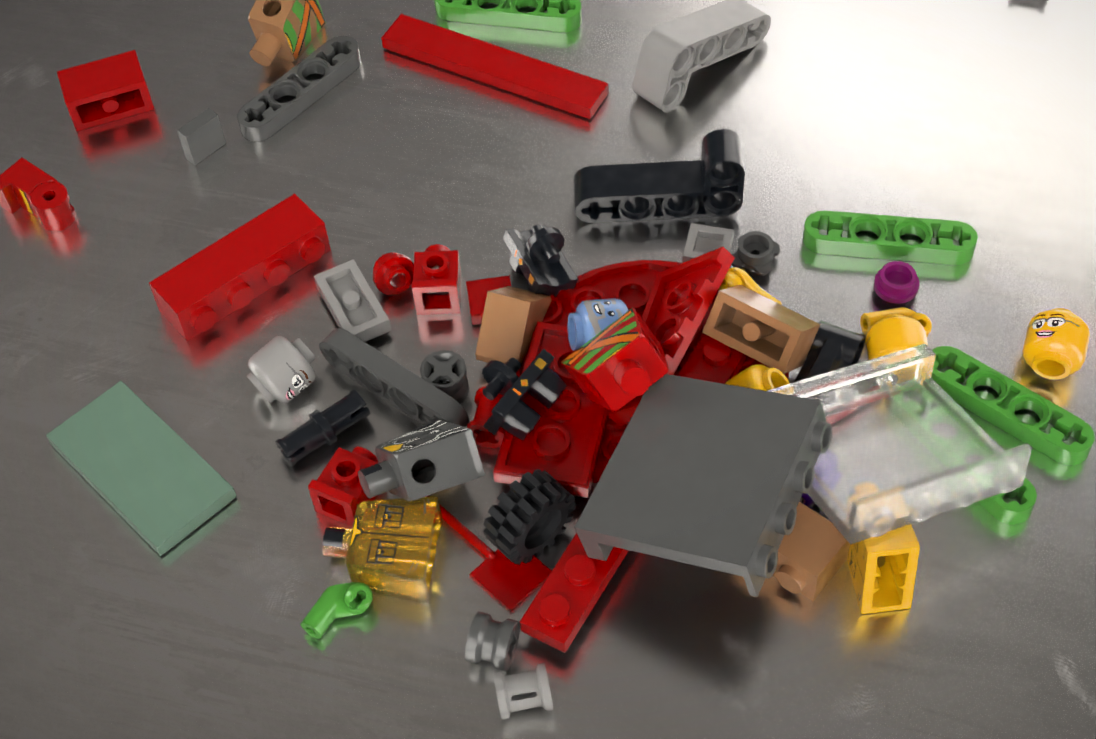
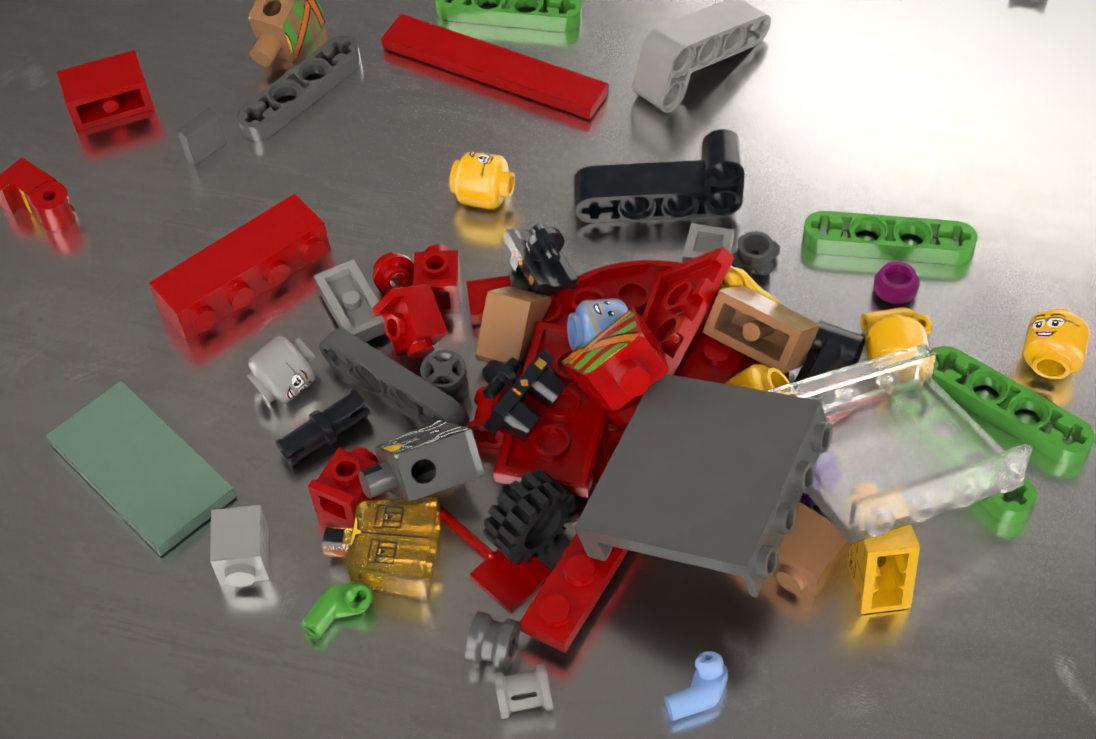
(239, 545): none -> light grey brick
(411, 320): none -> red brick
(481, 180): none -> yellow head
(704, 690): none -> light blue arm

